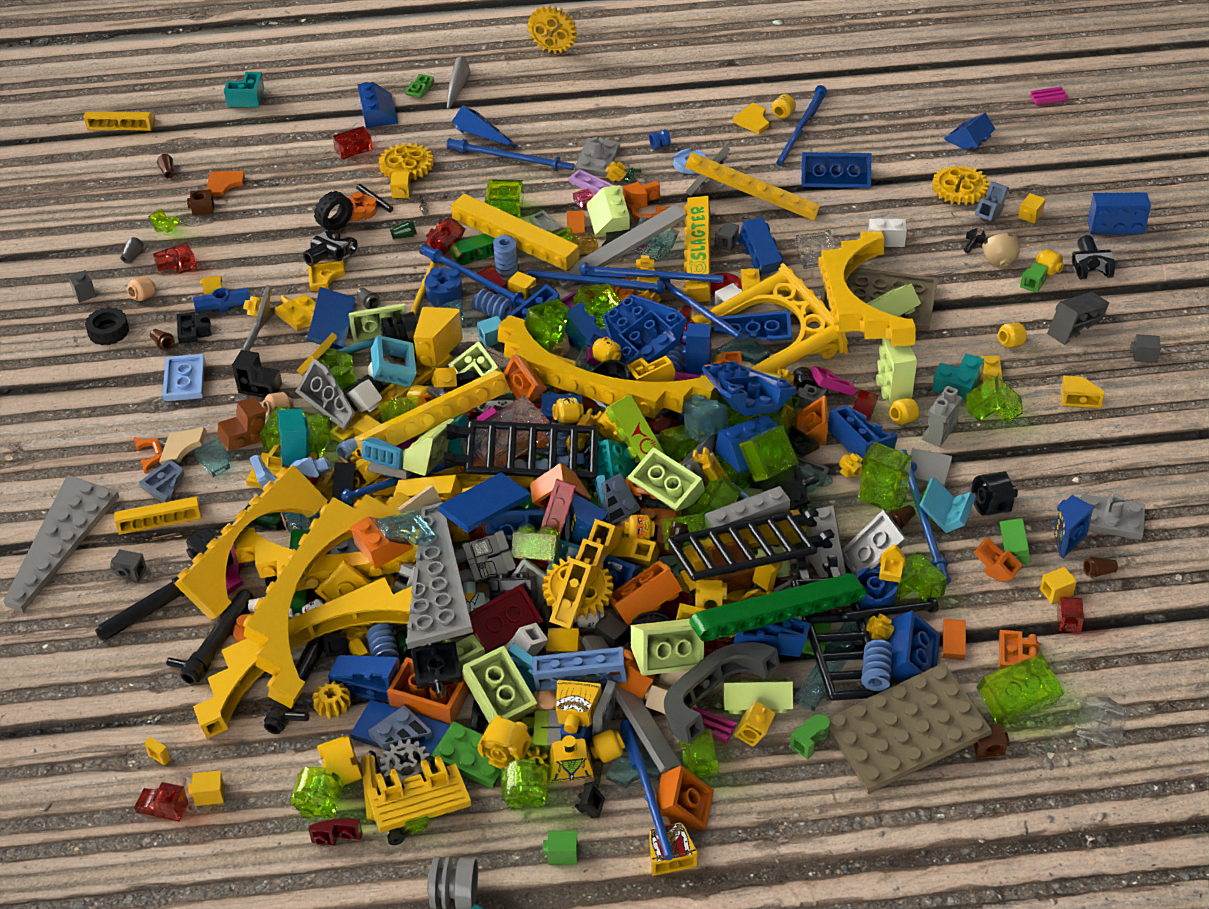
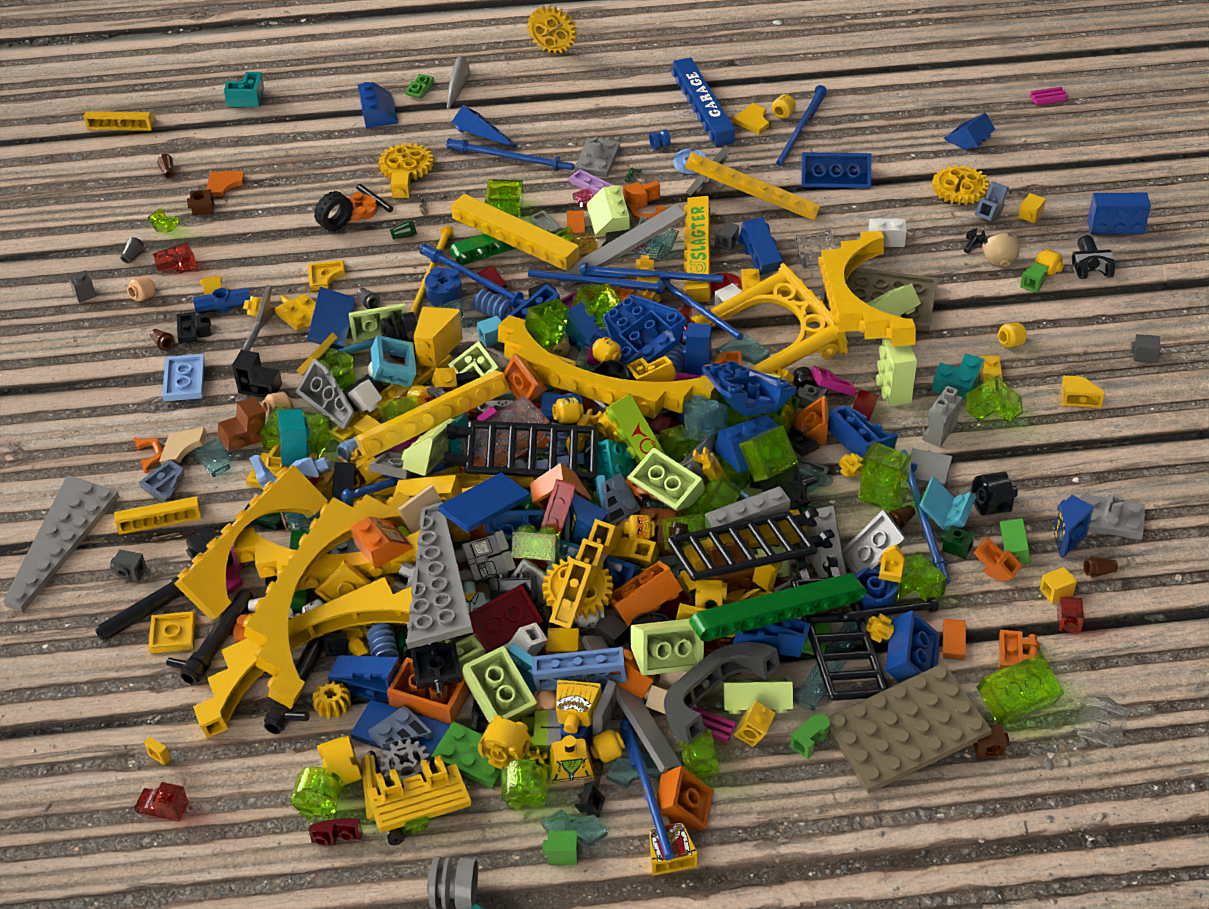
(106, 316): black tyre -> none
(172, 632): none -> yellow tile
(207, 788): yellow brick -> none
(326, 246): black connector -> none
(352, 142): clear red brick -> none
(375, 450): dark azure slope -> none
(407, 526): clear light blue tile -> none
(445, 235): clear red brick -> none
(505, 255): medium blue piece -> none
(521, 283): yellow brick -> none
(588, 828): none -> clear light blue tile
(616, 171): yellow gear -> none
(703, 102): none -> blue brick
(762, 326): blue wedge -> none
(877, 665): medium blue piece -> none
(904, 411): yellow head -> none
(957, 541): none -> dark green brick
(1075, 315): dark grey wedge -> none

